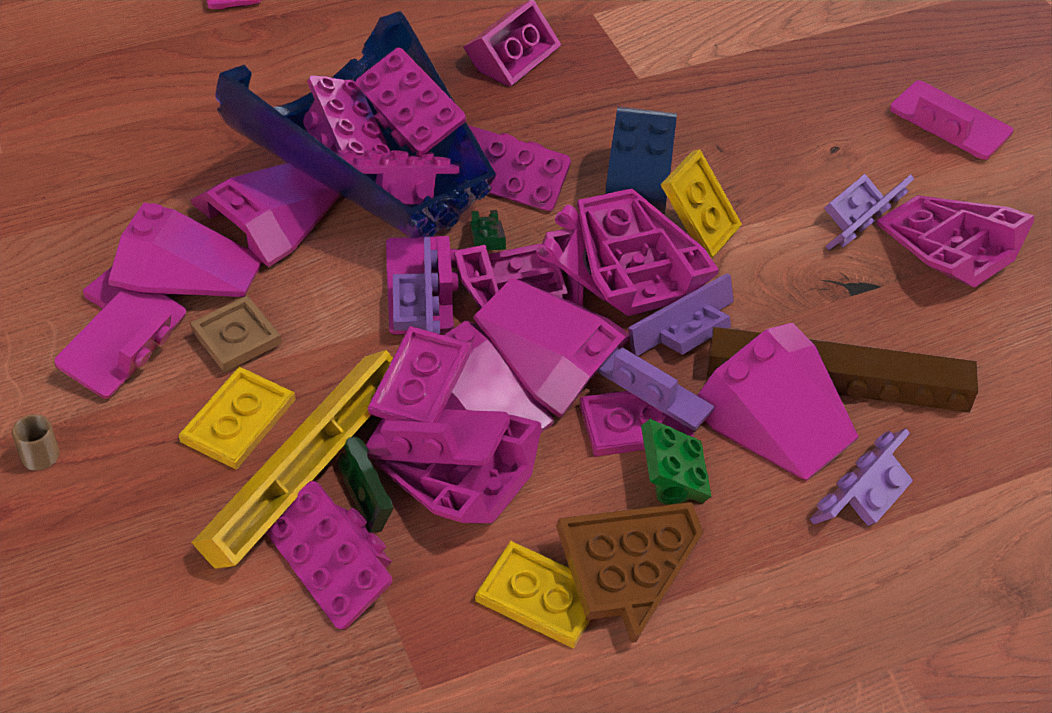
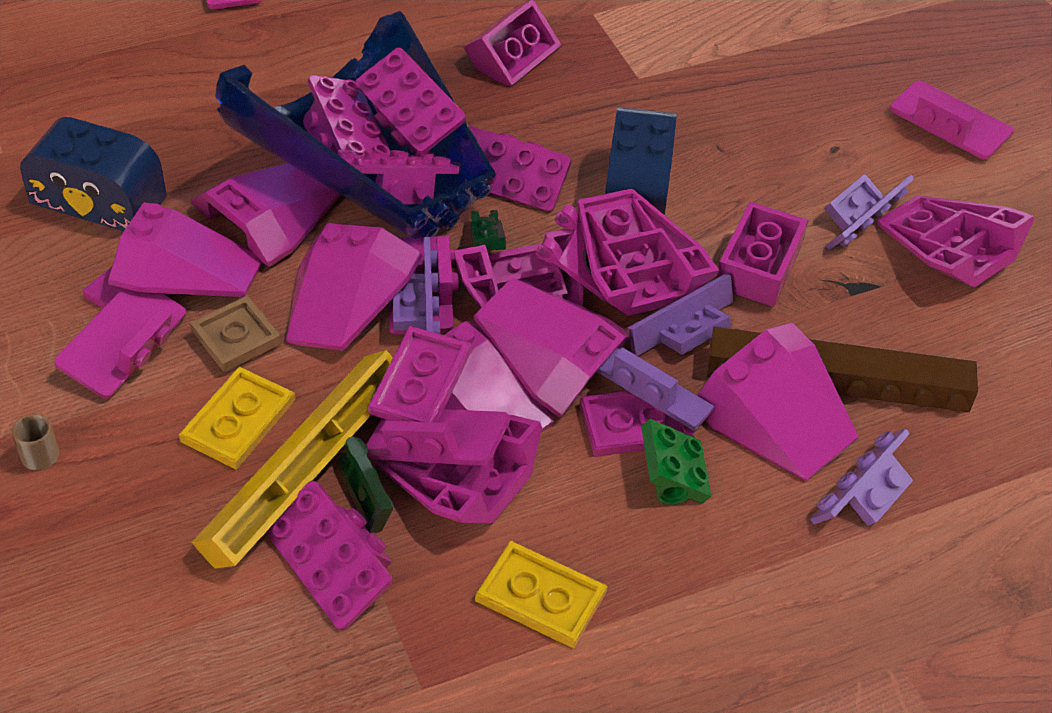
(92, 173): none -> dark blue brick
(346, 283): none -> dark pink wedge
(628, 559): dark orange wing -> none
(701, 203): yellow tile -> none
(762, 252): none -> dark pink brick

